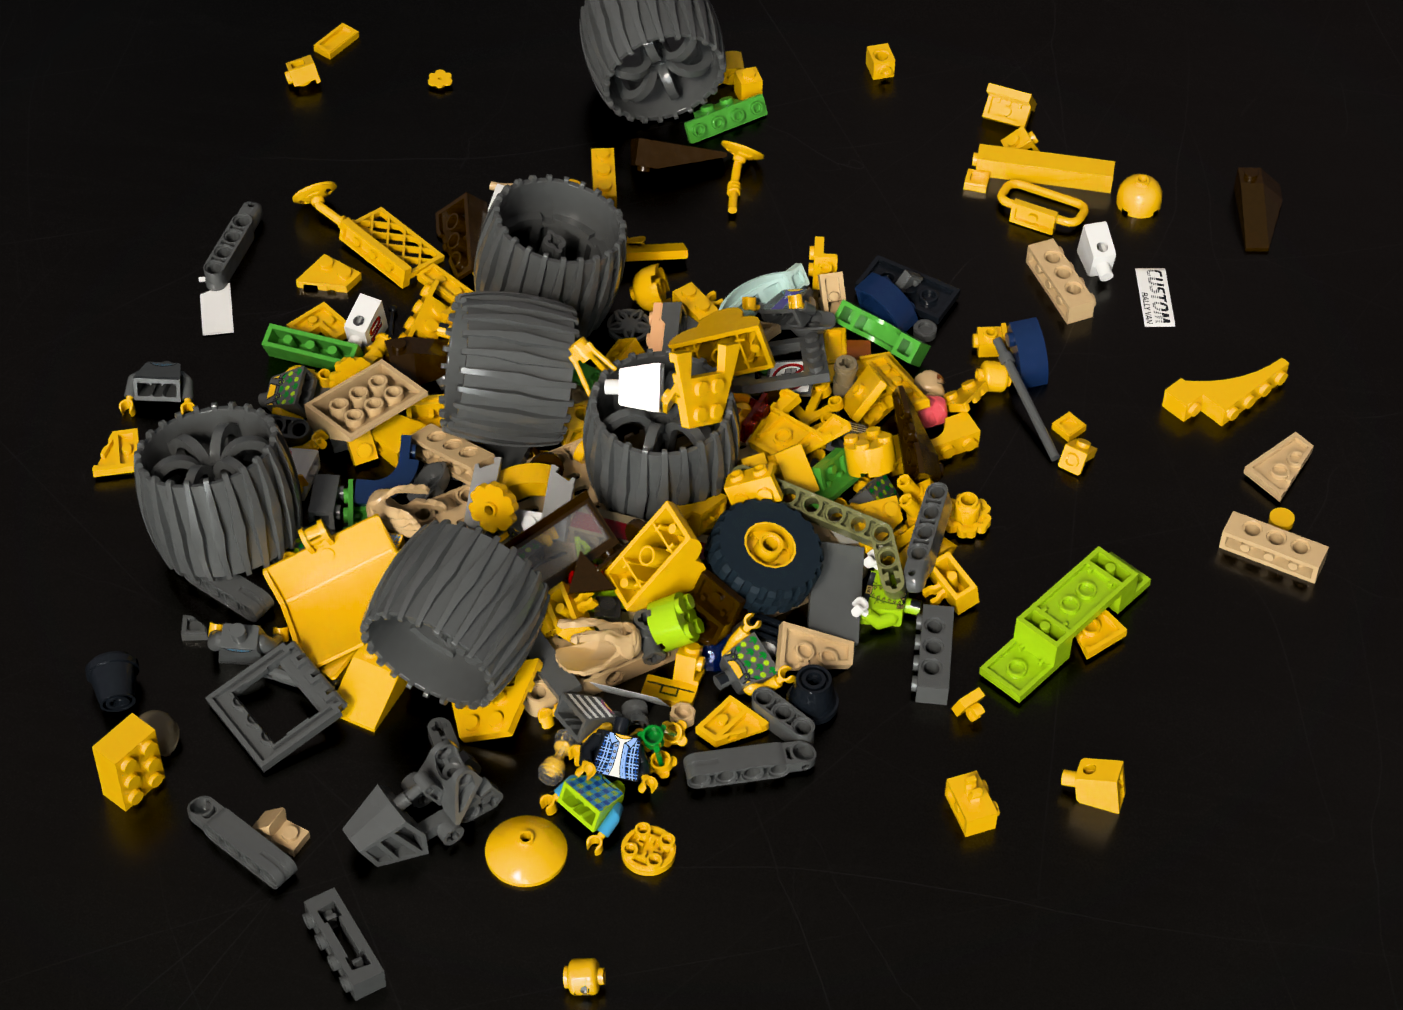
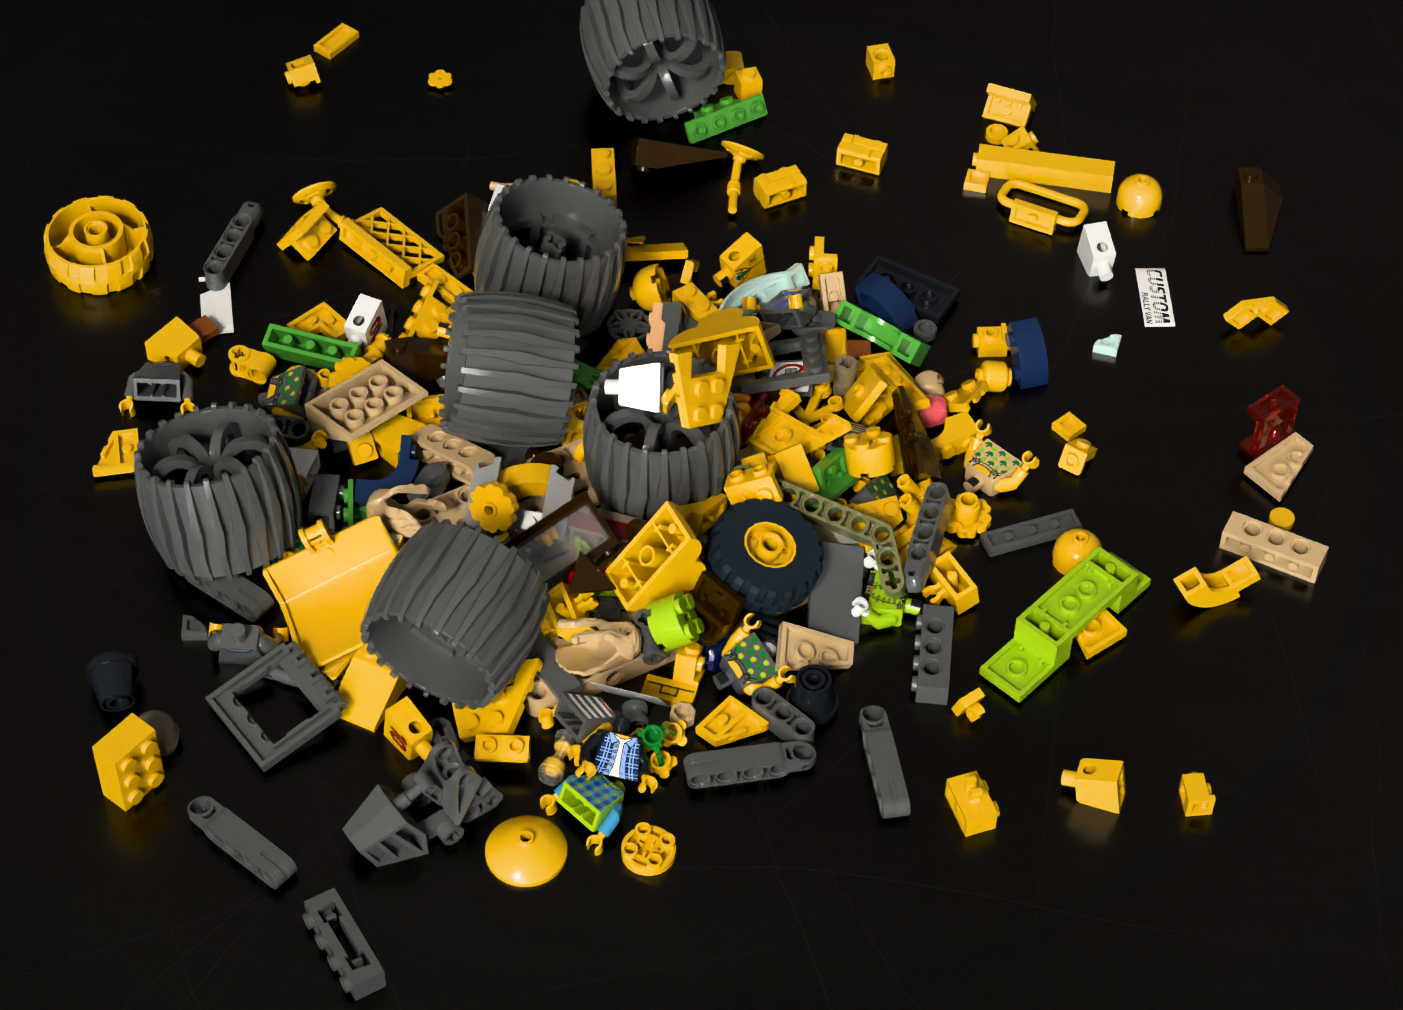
(98, 245): none -> yellow wheel
(176, 344): none -> yellow torso
(204, 328): none -> dark orange tile
(252, 365): none -> yellow piece
(281, 832): tan slope -> none
(309, 232): none -> yellow bracket
(329, 275): yellow wing -> none
(408, 730): none -> yellow torso
(502, 748): none -> yellow bracket
(583, 351): yellow plant -> none
(583, 976): yellow head -> none
(689, 267): none -> yellow tile
(741, 262): none -> yellow torso
(780, 186): none -> yellow brick
(862, 154): none -> yellow brick
(884, 763): none -> dark grey piece
(908, 279): dark grey tile -> none
(993, 468): none -> torso
(995, 133): none -> yellow tile
(1007, 359): dark grey bar -> none
(1029, 532): none -> dark grey tile
(1060, 281): tan brick -> none
(1072, 548): none -> yellow cylinder
(1108, 346): none -> light aqua tile
(1196, 795): none -> yellow brick
(1217, 587): none -> yellow arch
(1223, 398): yellow arch -> none
(1267, 308): none -> yellow tile
(1268, 413): none -> clear red window

